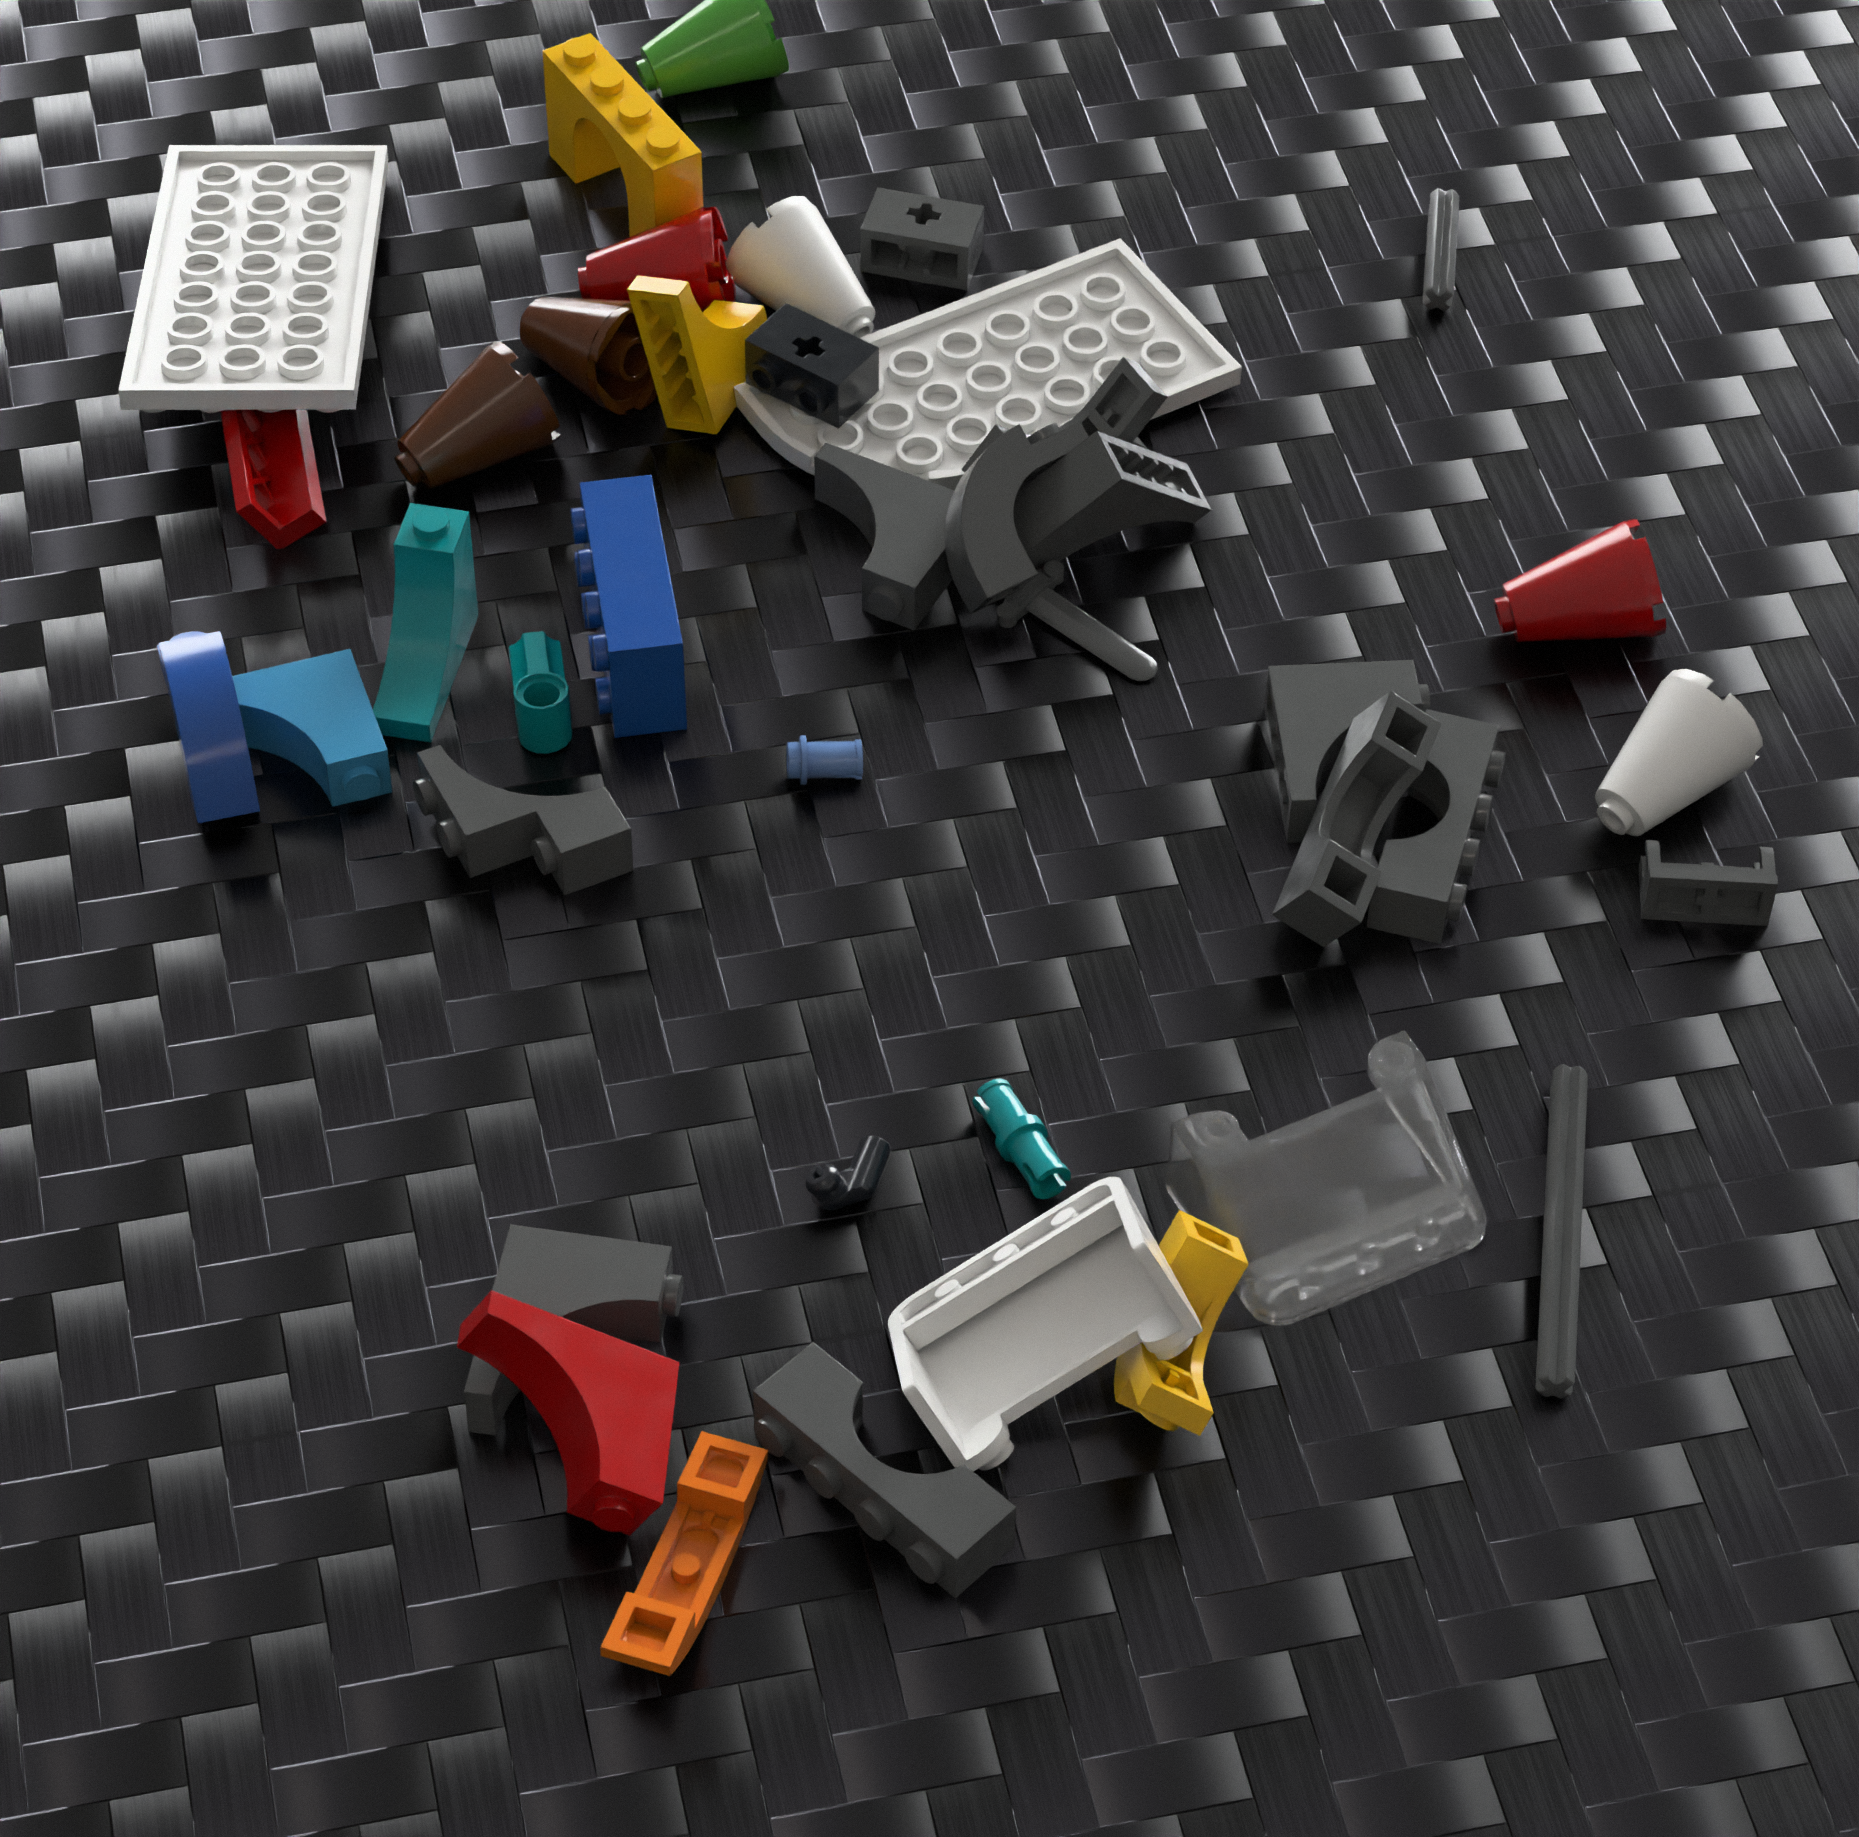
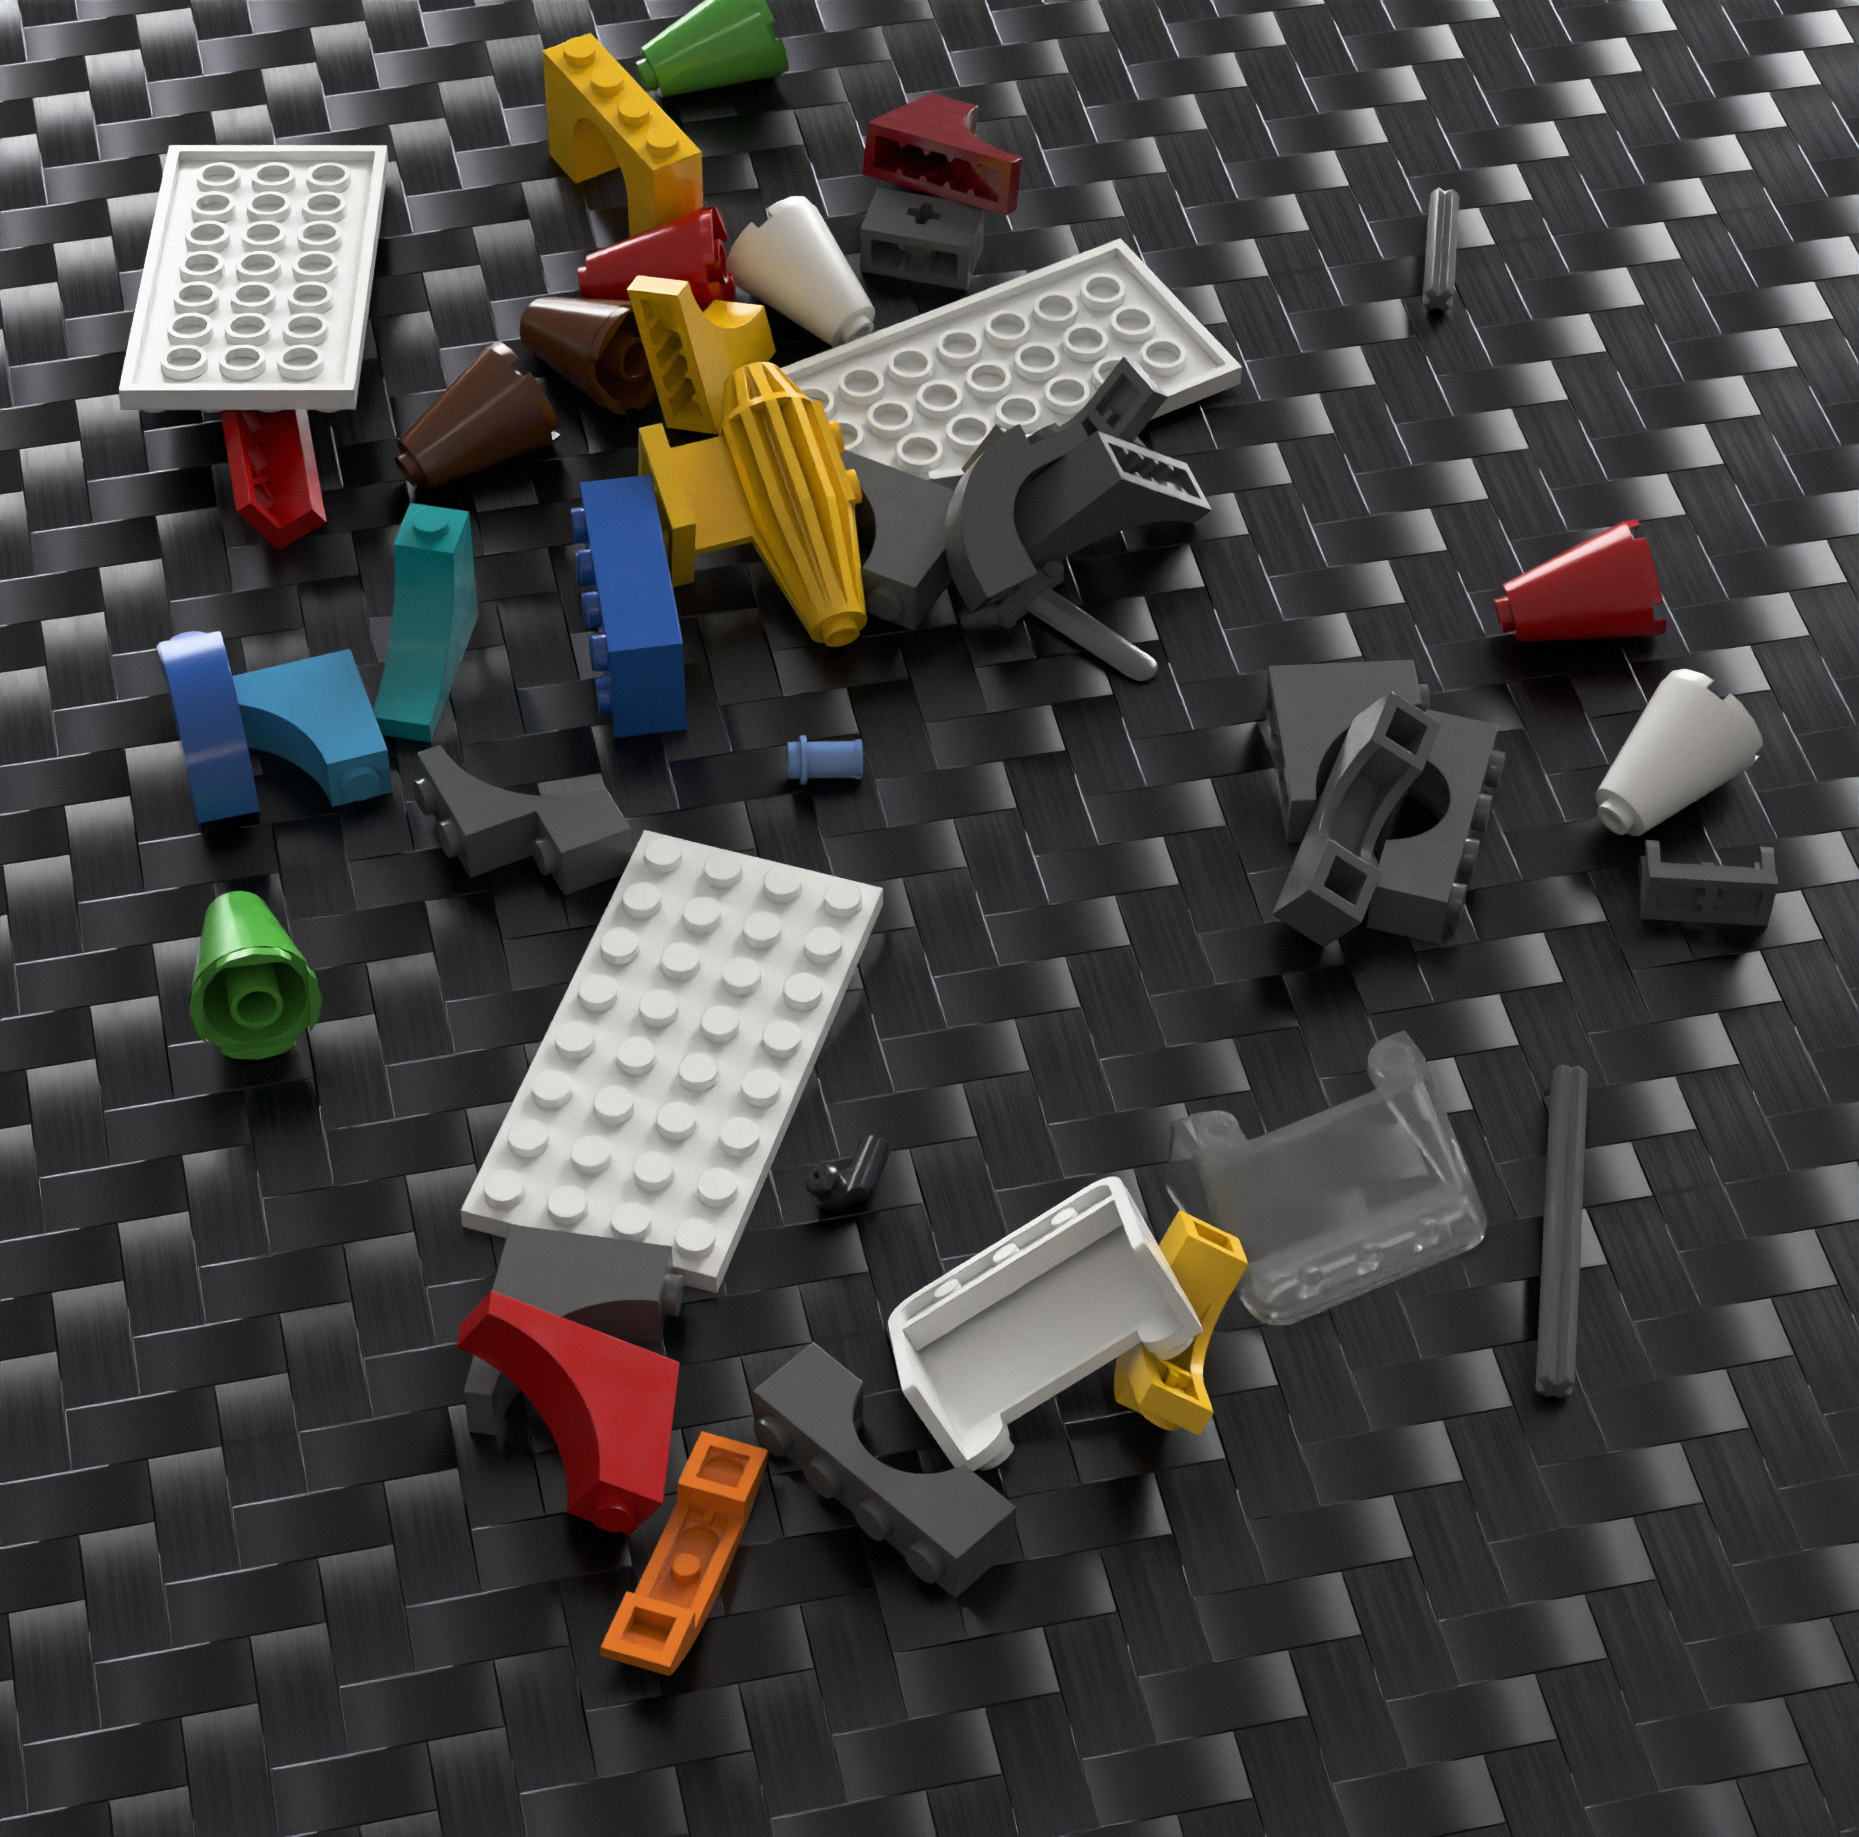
(250, 981): none -> bright green cone
(540, 693): teal piece -> none
(677, 1054): none -> white plate
(770, 483): none -> yellow piece
(812, 365): black brick -> none
(936, 152): none -> dark red arch
(1021, 1138): teal pin -> none

